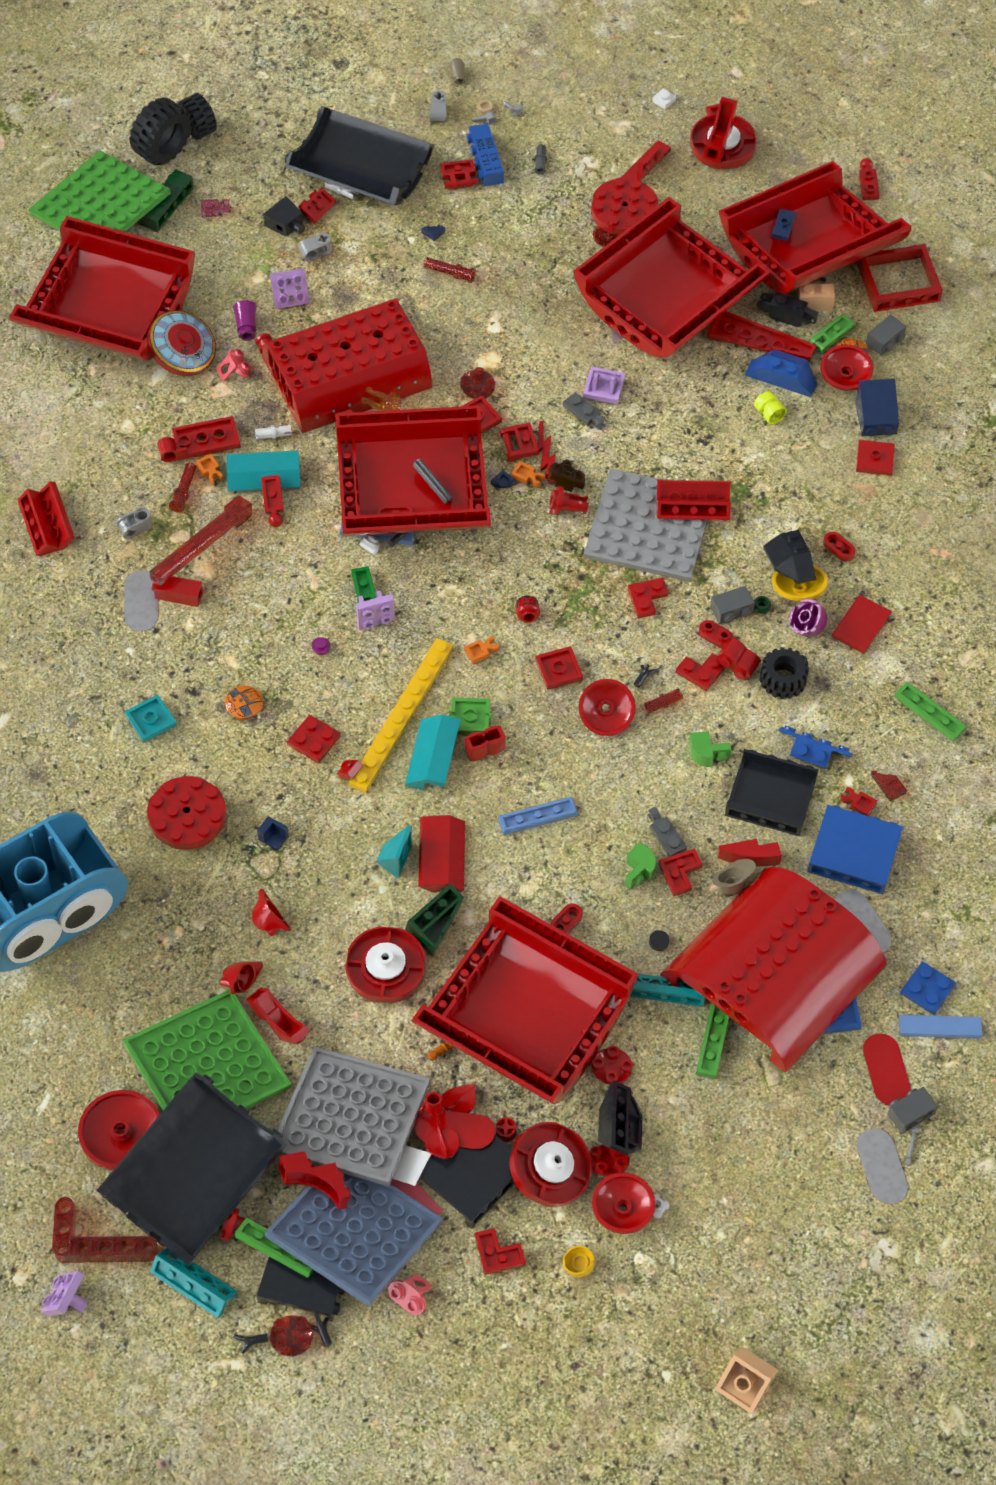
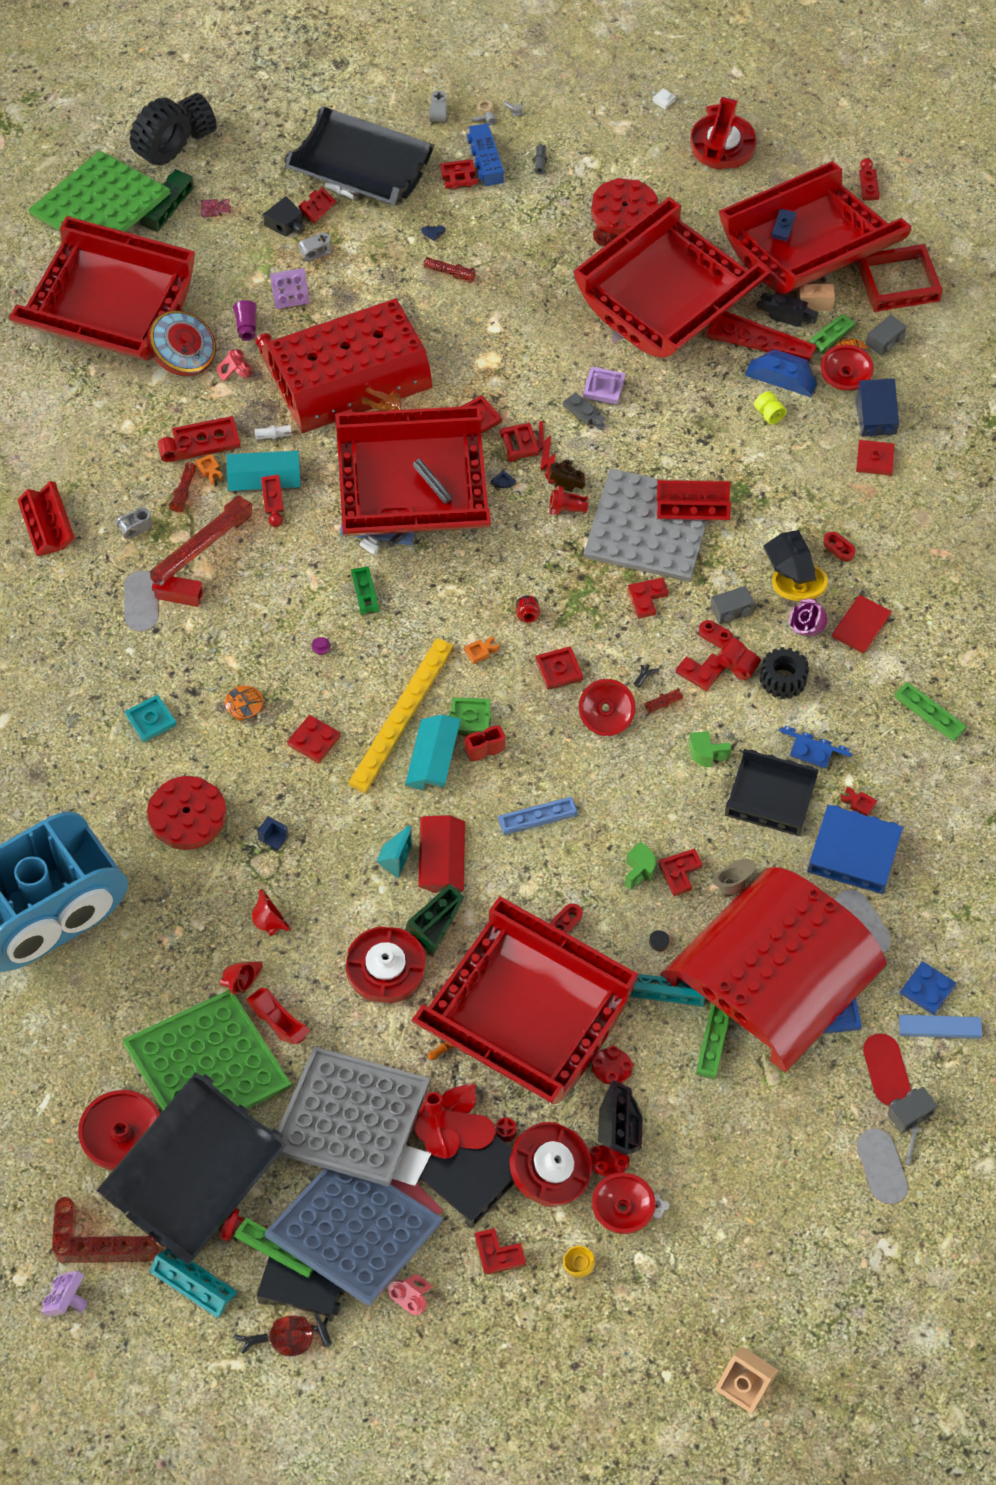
(298, 1169): red arch -> none
(349, 769): red plate -> none
(375, 611): lavender plate -> none
(457, 69): dark tan cone -> none
(477, 383): clear red dish -> none
(526, 473): orange plate -> none
(647, 161): red bracket -> none
(666, 833): dark grey plate -> none
(762, 600): dark green plate -> none
(762, 855): red slope -> none
(889, 785): clear red tile -> none

